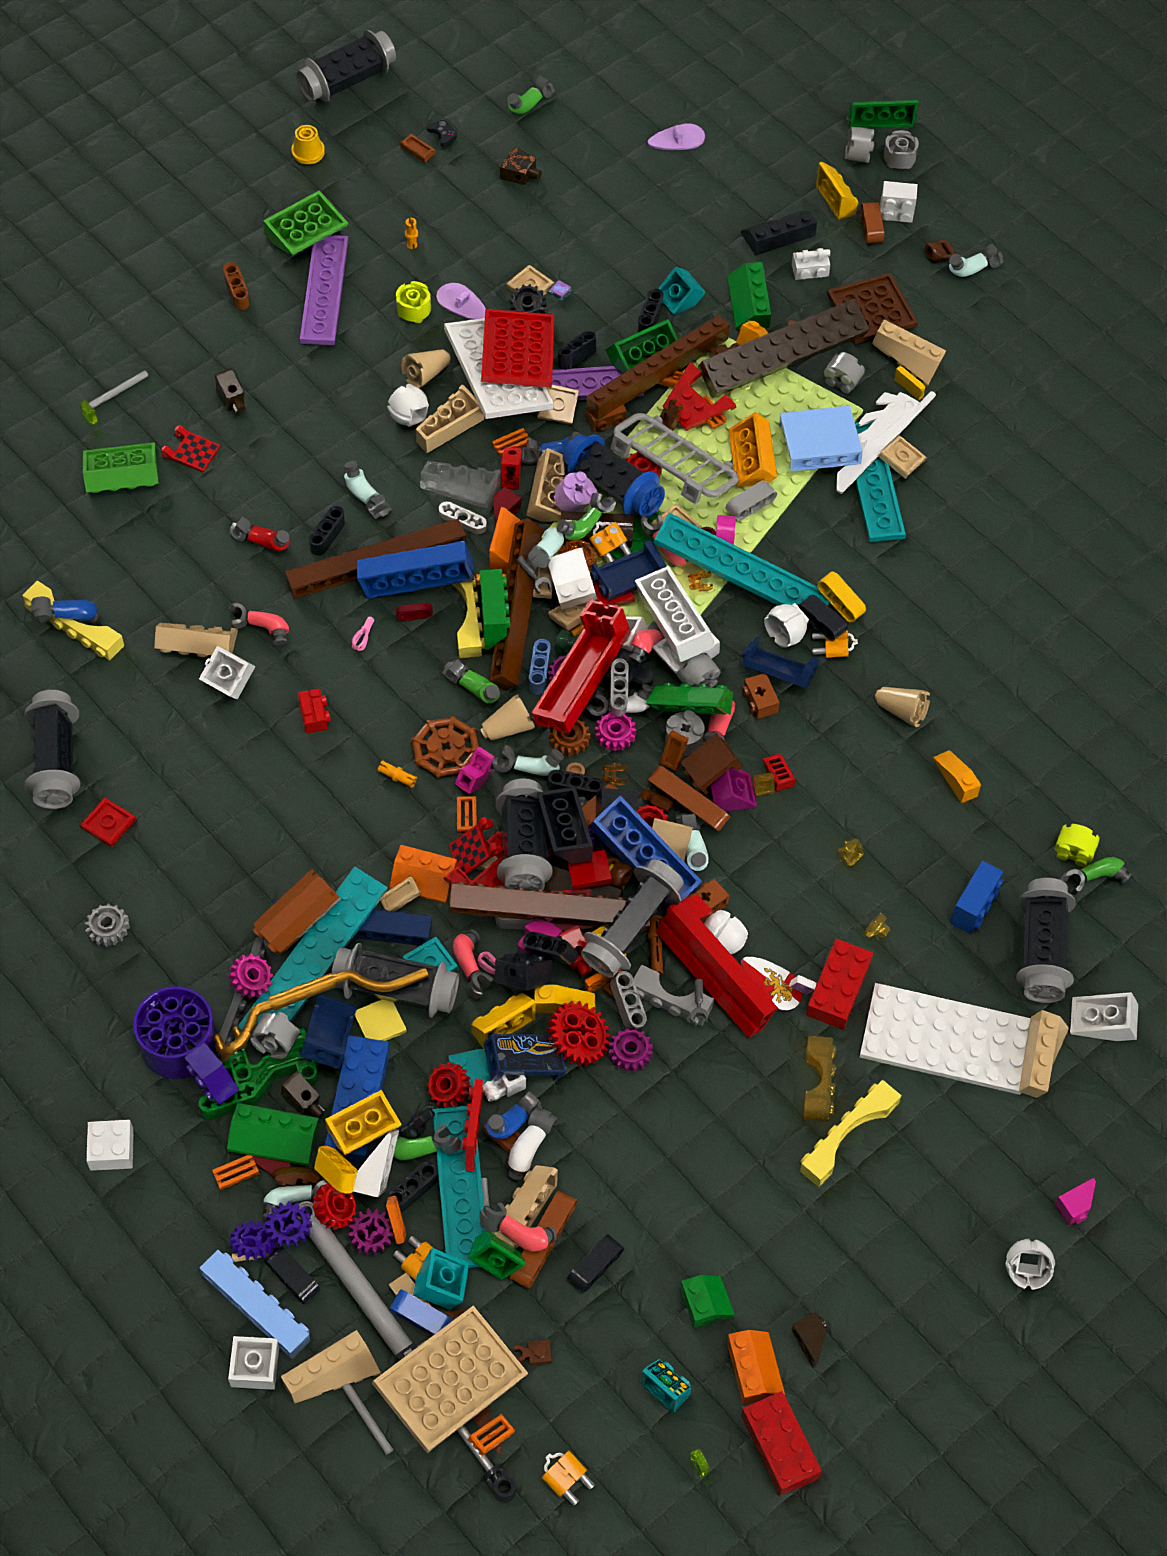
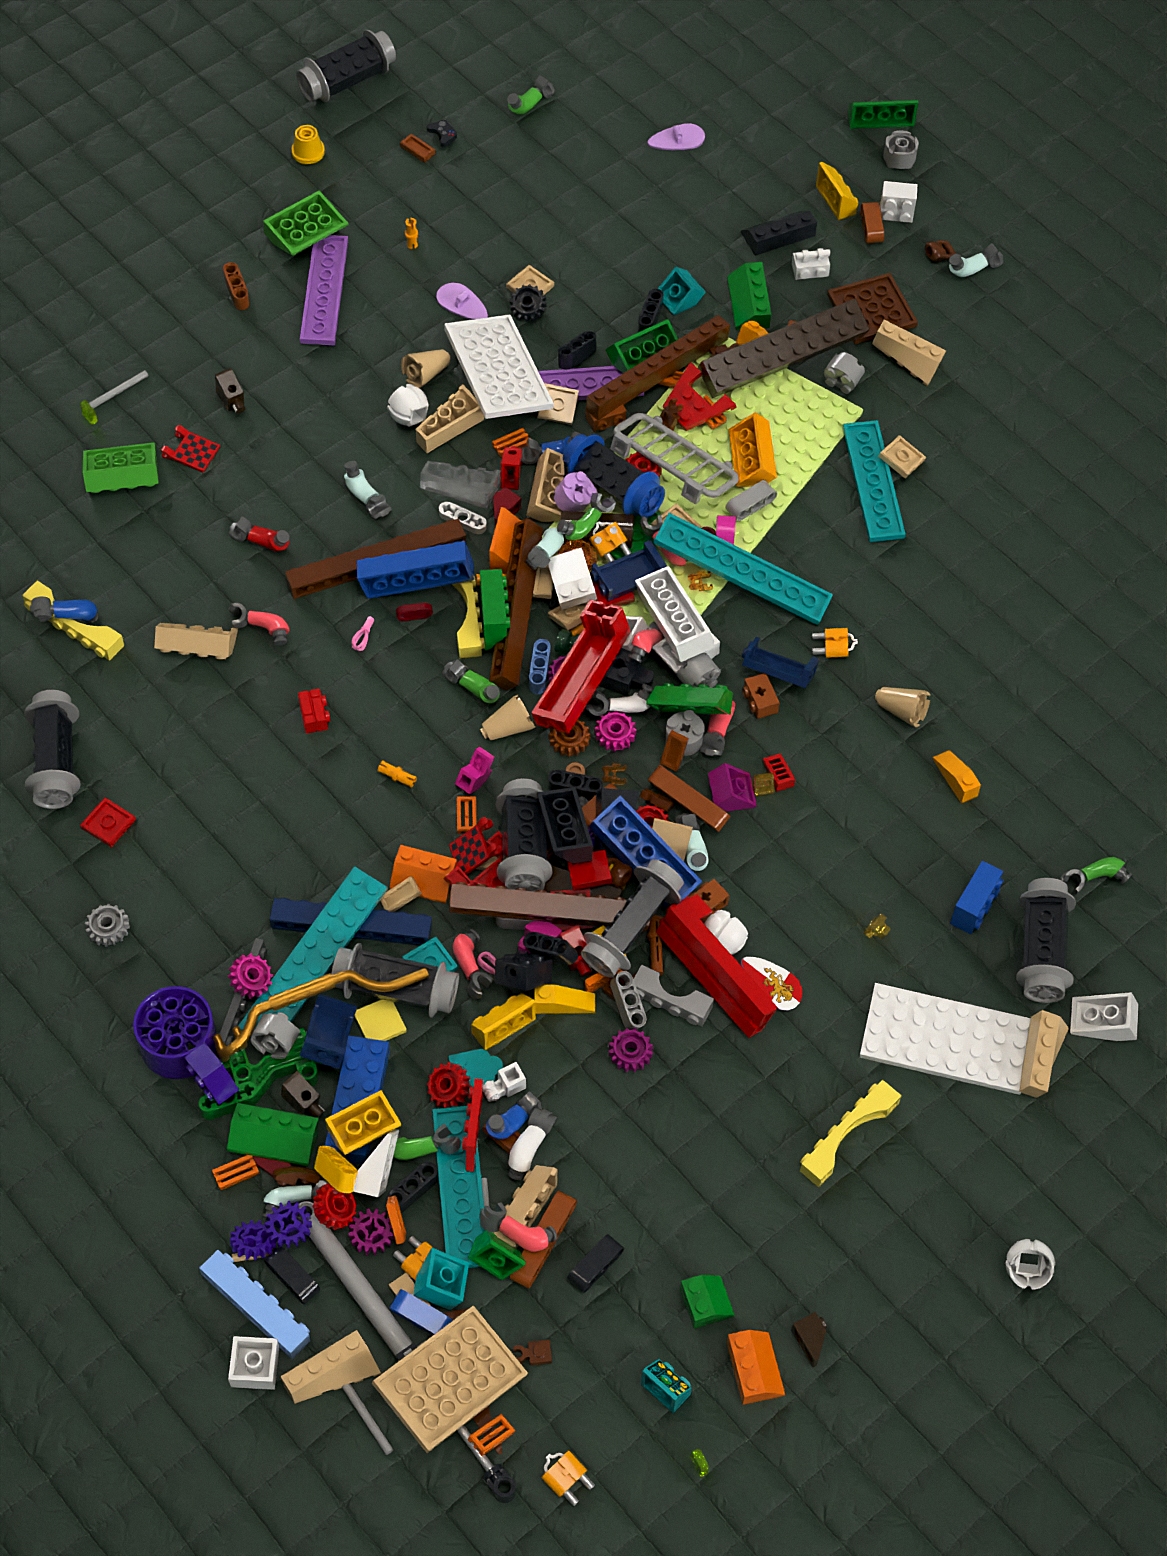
(110, 1145): white brick -> none
(227, 672): white brick -> none
(296, 912): dark orange brick -> none
(327, 530): black beam -> none
(413, 302): neon yellow brick -> none
(416, 1124): black piece -> none
(438, 740): dark orange plate -> none
(518, 348): red plate -> none
(519, 167): dark brown torso -> none
(522, 1056): panel -> none
(531, 572): dark grey piece -> none
(531, 765): piece -> none
(560, 290): tile -> none
(578, 1033): red gear -> none
(621, 679): light grey beam -> none
(698, 999): dark grey piece -> none
(710, 763): reddish brown panel -> none
(781, 1443): red brick -> none
(786, 624): white piece -> none
(802, 984): white tile -> none
(817, 1101): clear yellow arch -> none
(821, 438): light blue panel -> none
(823, 617): black beam -> none
(839, 984): red brick -> none
(841, 597): yellow beam -> none
(851, 851): clear yellow tile -> none
(859, 144): light grey brick -> none
(886, 427): white animal -> none
(909, 382): yellow tile -> none
(1076, 844): neon yellow brick -> none
(1076, 1202): dark pink slope -> none

